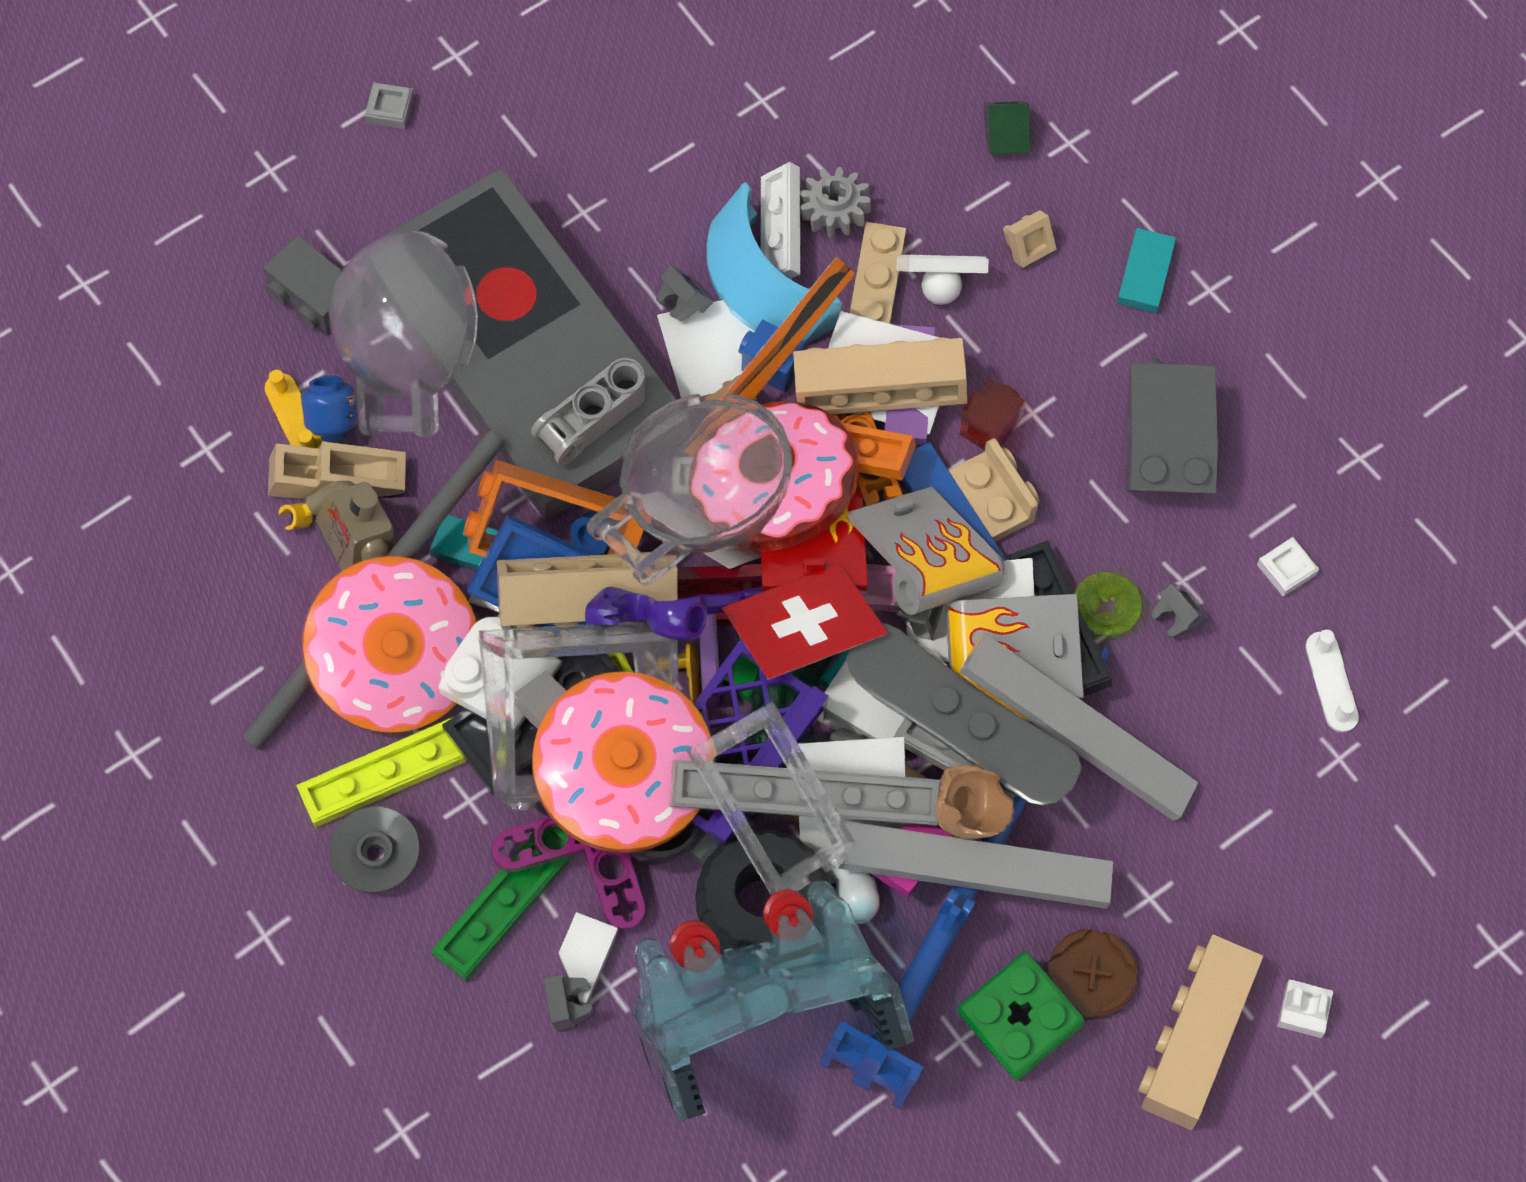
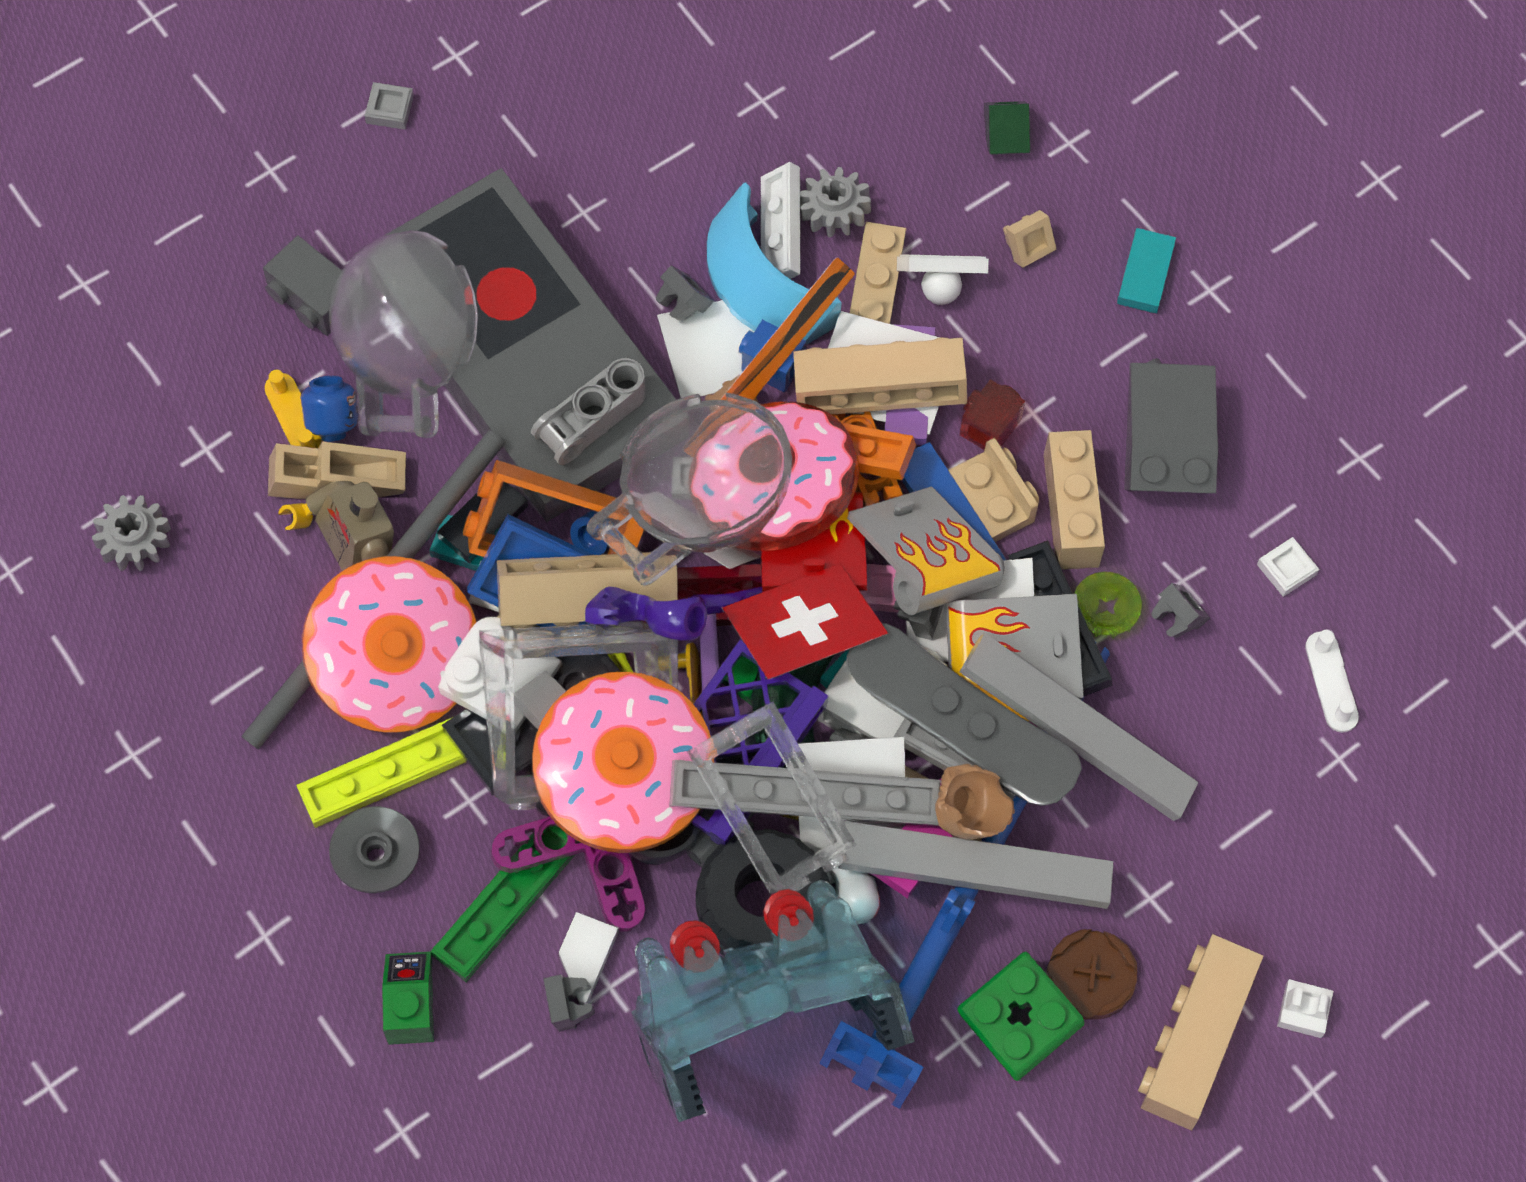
(144, 529): none -> light grey gear
(408, 998): none -> green slope
(508, 502): none -> black tile
(1074, 499): none -> tan brick

